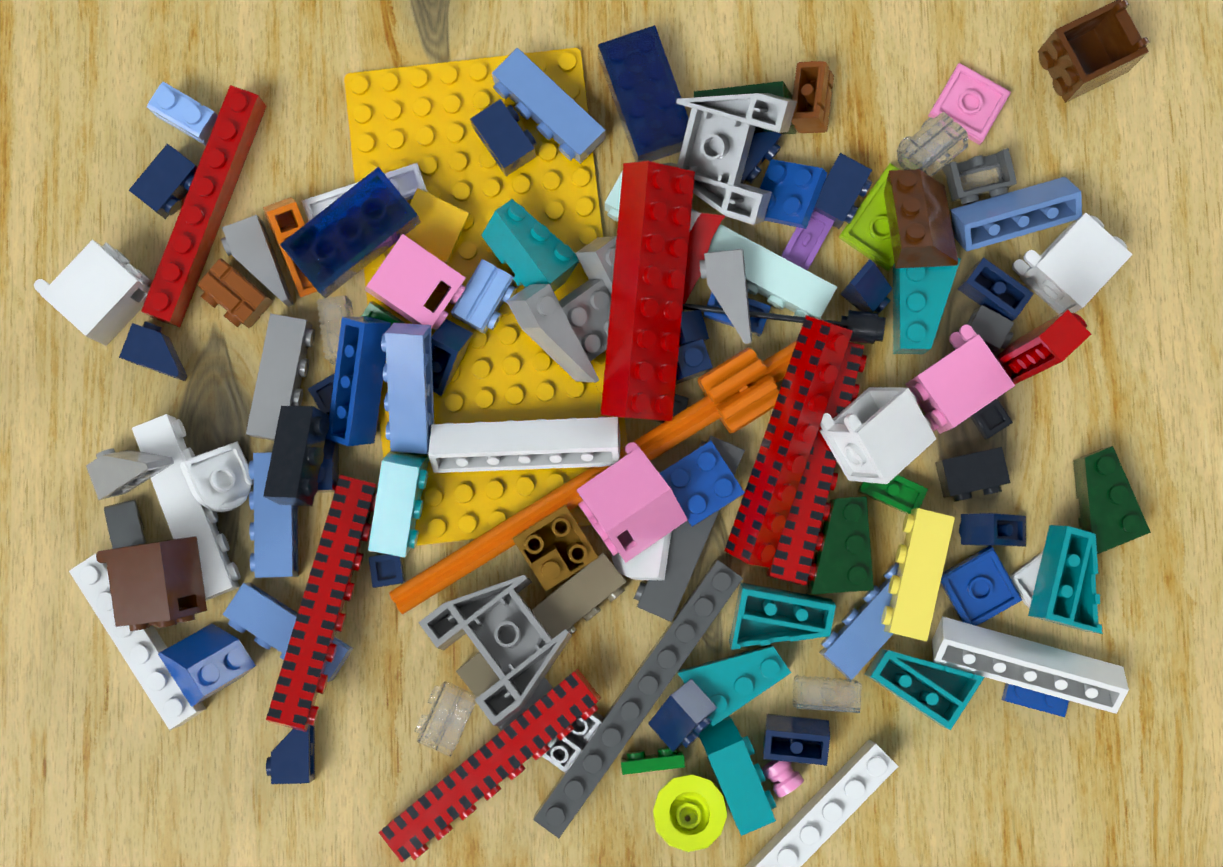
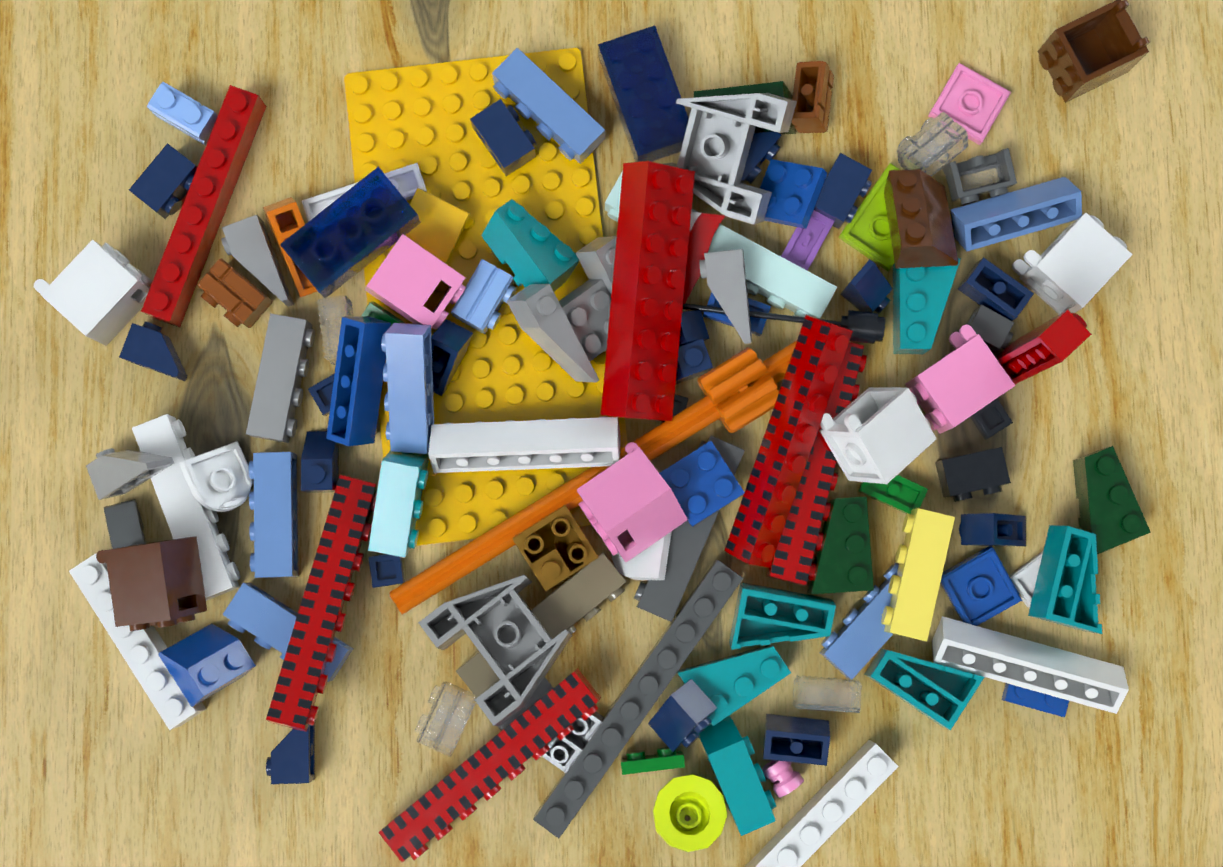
(296, 456): black brick -> none

